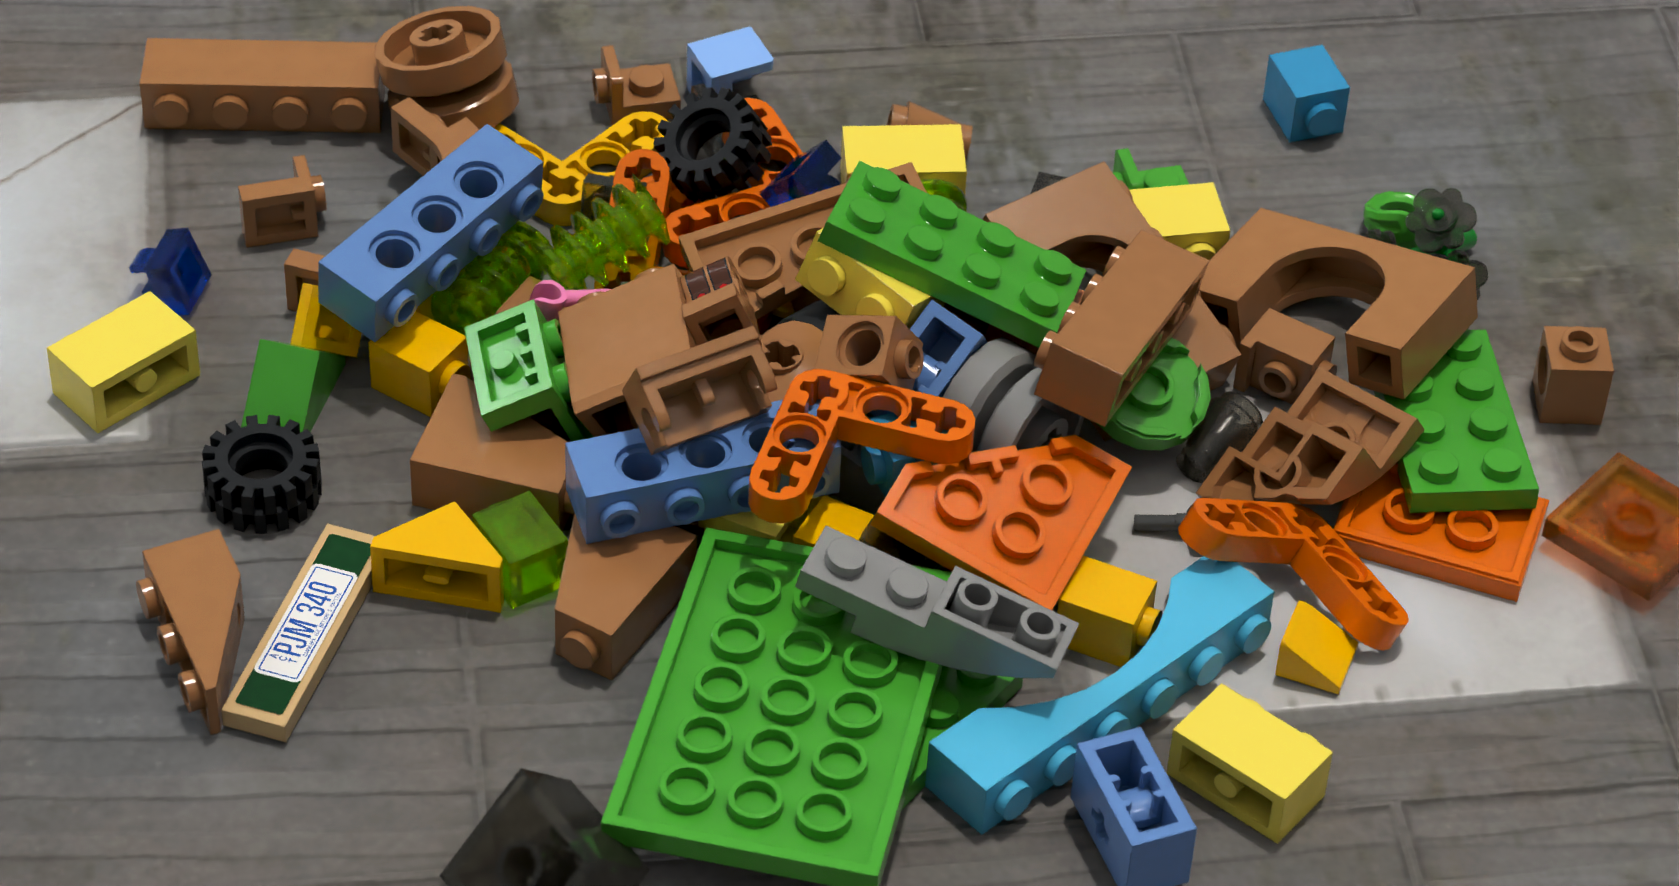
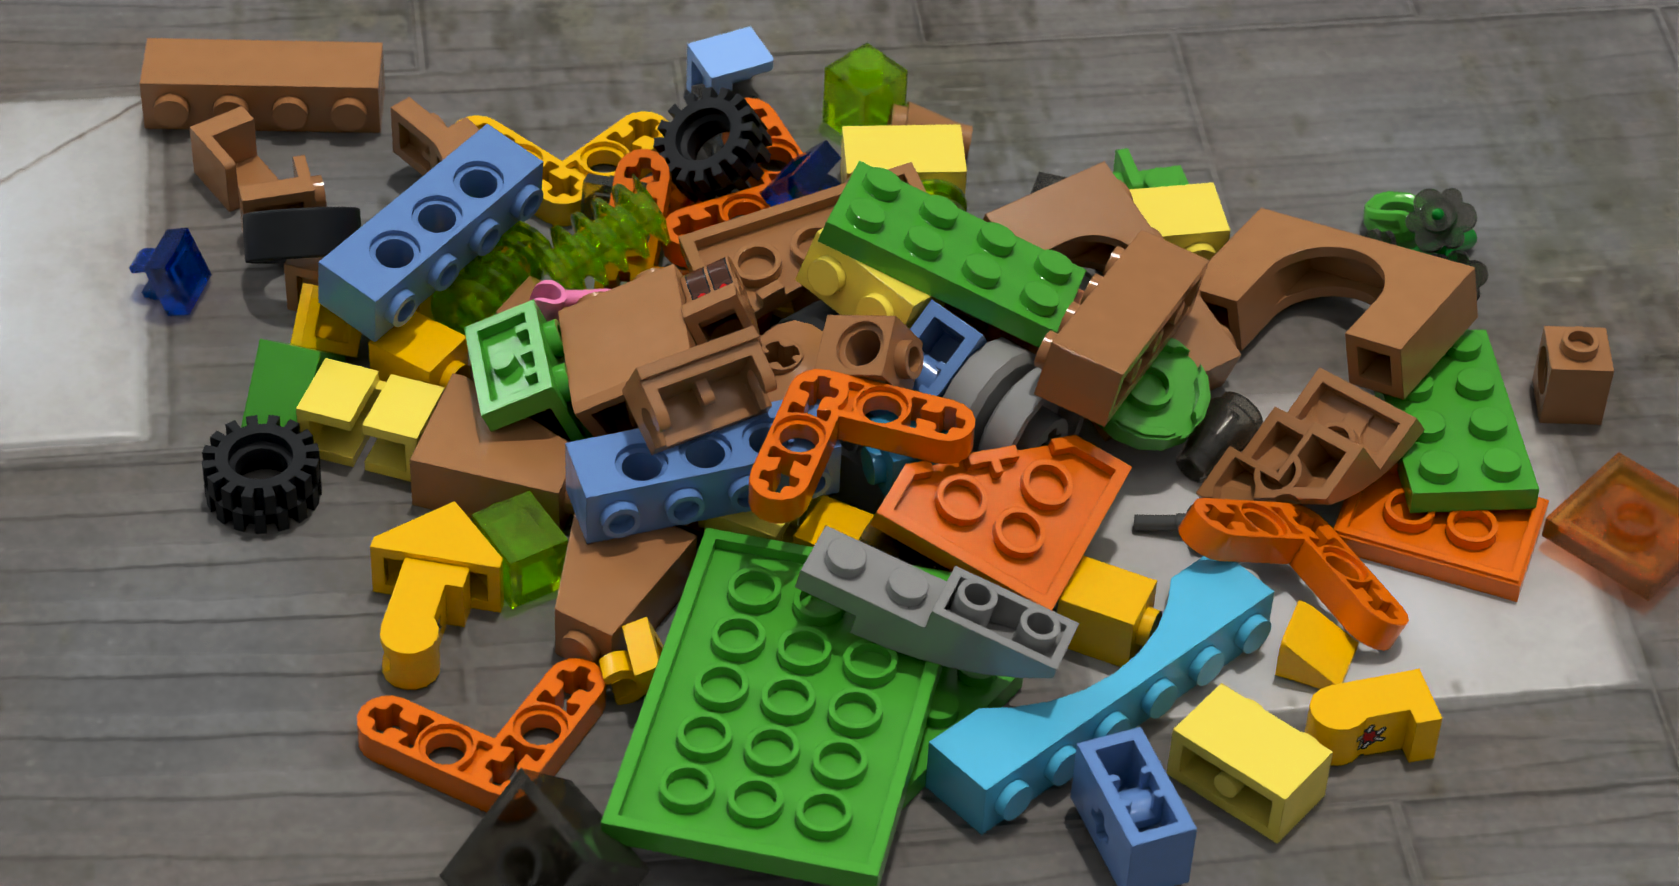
(123, 361): light yellow brick -> none
(201, 614): medium nougat slope -> none
(227, 155): none -> medium nougat panel
(296, 232): none -> black tyre
(302, 636): tile -> none
(351, 404): none -> light yellow piece
(419, 609): none -> yellow leg
(450, 65): medium nougat wheel -> none
(485, 757): none -> orange beam
(633, 89): medium nougat bracket -> none
(633, 669): none -> yellow tile
(862, 88): none -> clear neon green brick
(1282, 356): medium nougat brick -> none
(1306, 93): dark azure brick -> none
(1376, 717): none -> yellow leg

